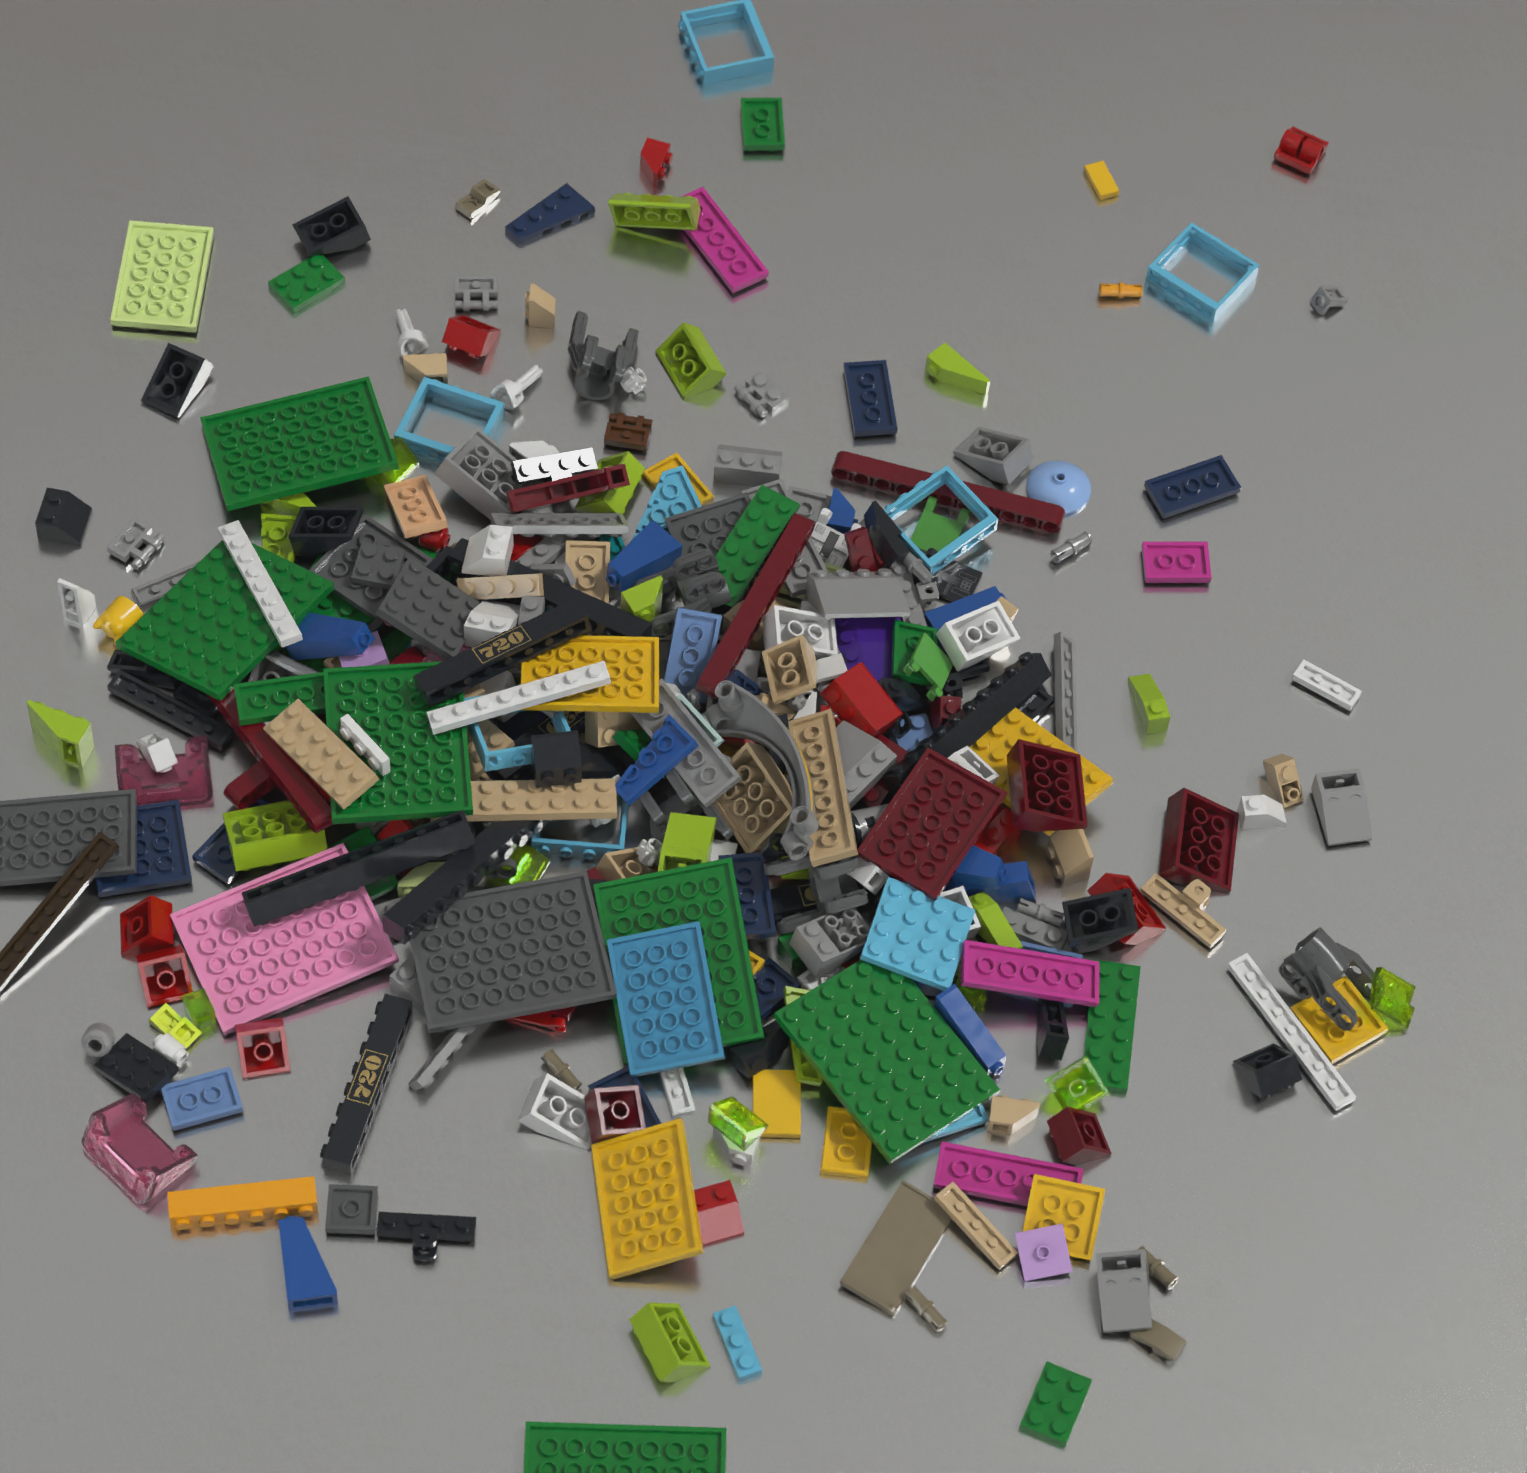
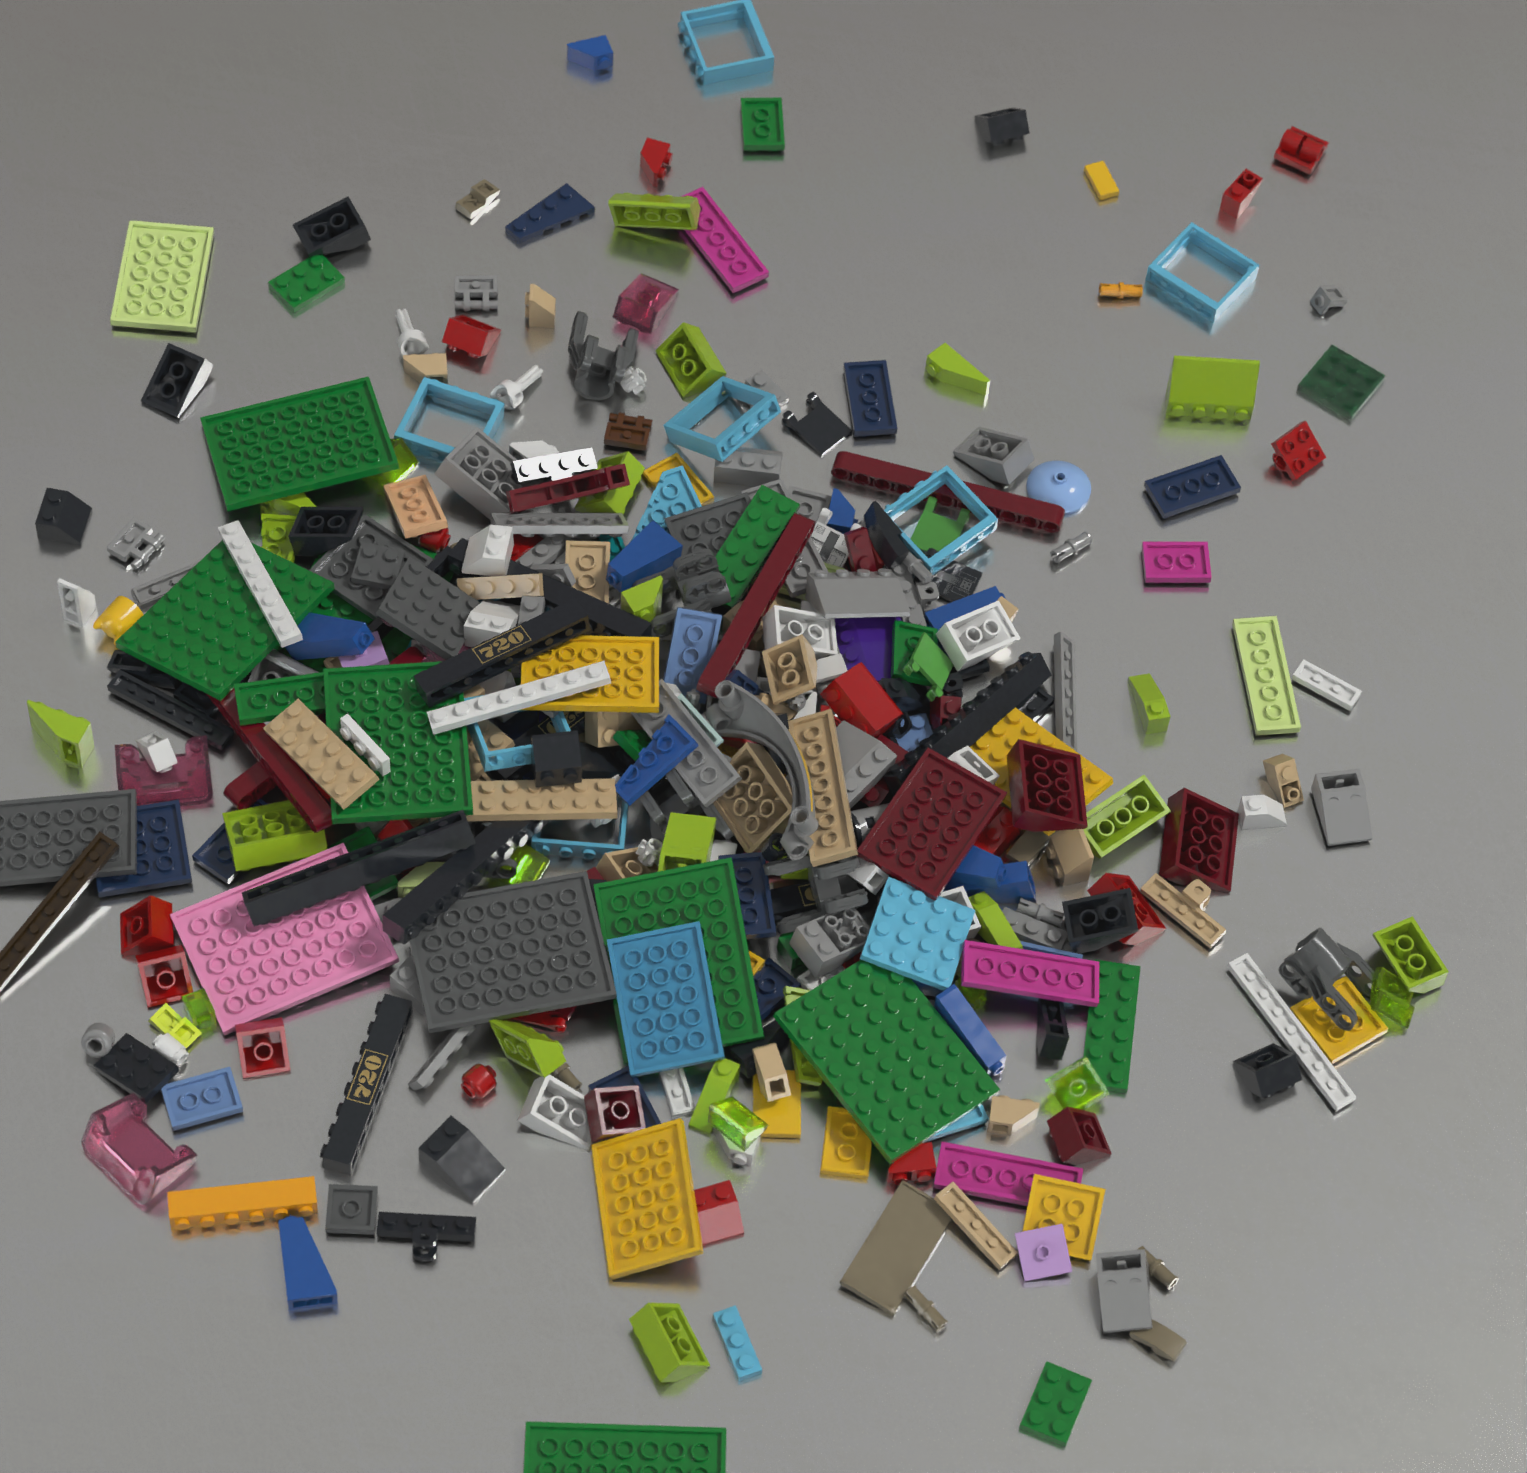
(460, 1159): none -> black slope
(478, 1081): none -> red head
(528, 1047): none -> lime slope
(591, 53): none -> blue slope
(644, 303): none -> clear pink slope
(717, 1087): none -> lime slope
(763, 411): none -> medium azure window
(771, 1072): none -> tan slope
(819, 427): none -> black flag
(914, 1166): none -> red slope
(1003, 125): none -> black slope
(1028, 847): none -> dark tan slope
(1123, 816): none -> lime slope
(1212, 387): none -> lime slope
(1240, 193): none -> red slope
(1266, 675): none -> yellowish green plate
(1297, 451): none -> red plate
(1341, 382): none -> clear green plate
(1412, 956): none -> lime slope

